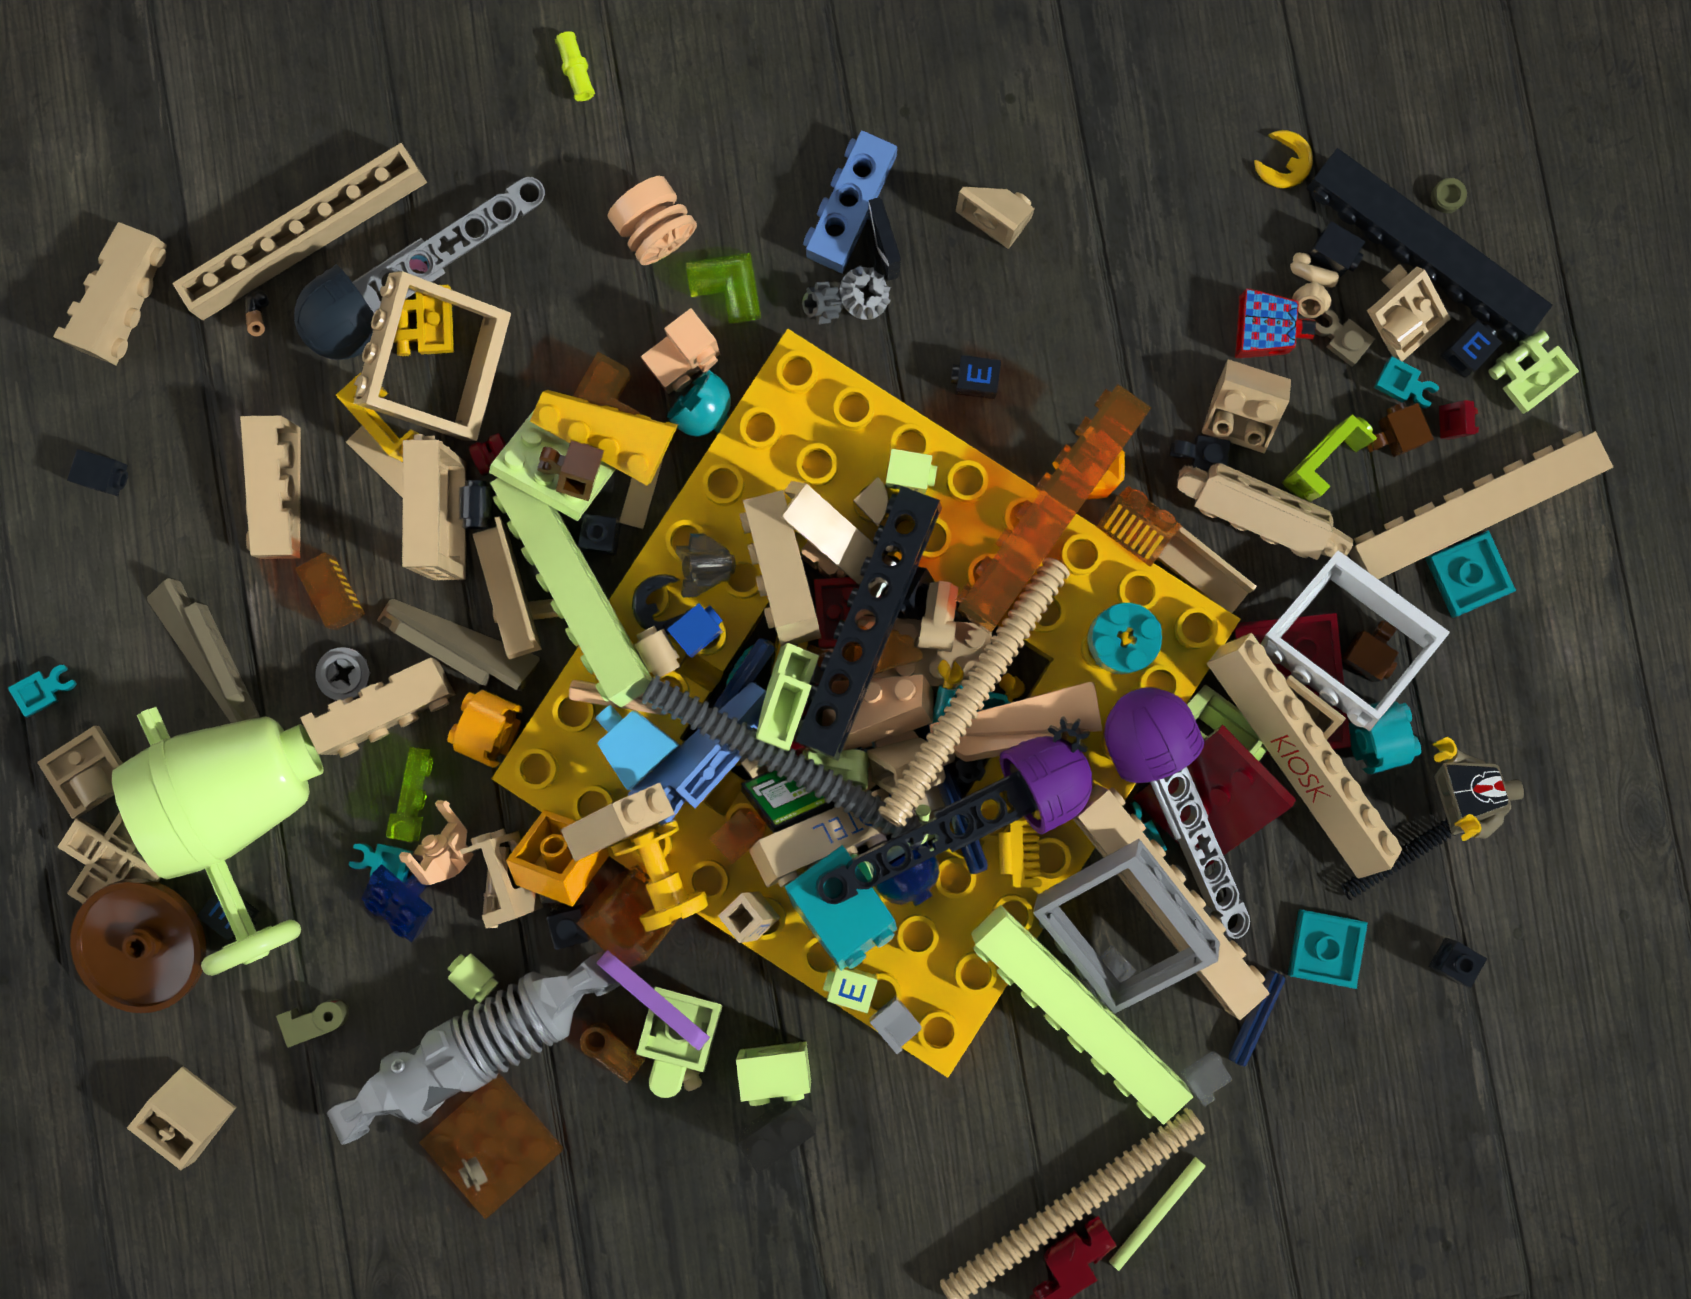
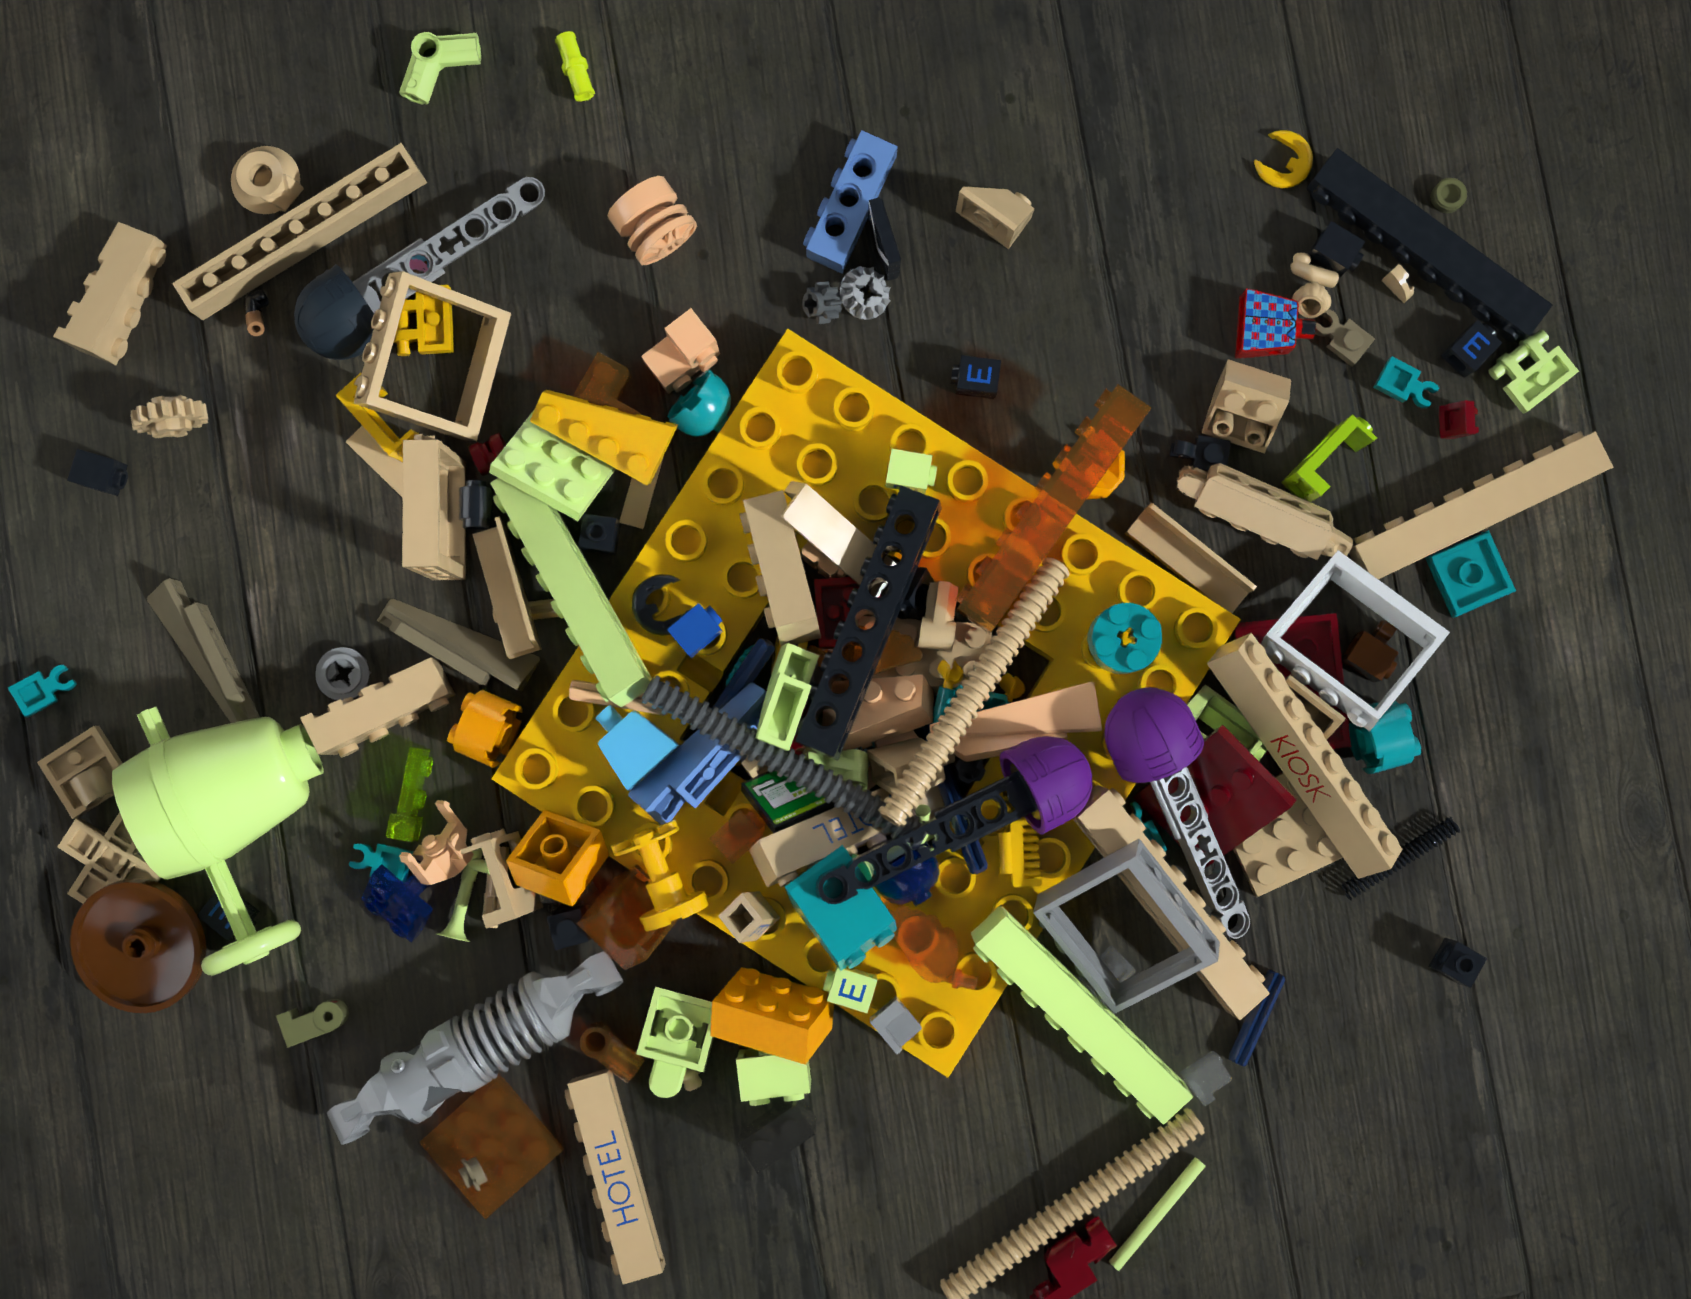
(169, 416): none -> tan gear
(181, 1118): tan slope -> none
(266, 180): none -> tan piece
(272, 486): tan wedge -> none
(330, 591): clear orange brick -> none
(423, 71): none -> yellowish green piece
(455, 927): none -> yellowish green piece
(472, 977): yellowish green brick -> none
(575, 470): reddish brown brick -> none
(615, 1175): none -> tan brick
(617, 821): tan brick -> none
(653, 1000): medium lavender beam -> none
(656, 651): tan brick -> none
(704, 564): clear smoke brick -> none
(729, 275): clear neon green brick -> none
(772, 1015): none -> light orange brick
(873, 501): tan tile -> none
(930, 947): none -> clear orange animal
(1073, 730): black gear -> none
(1139, 525): clear orange brick -> none
(1285, 847): none -> tan plate
(1327, 948): teal tile -> none
(1402, 430): reddish brown brick -> none
(1409, 314): tan plate -> none
(1473, 792): torso -> none

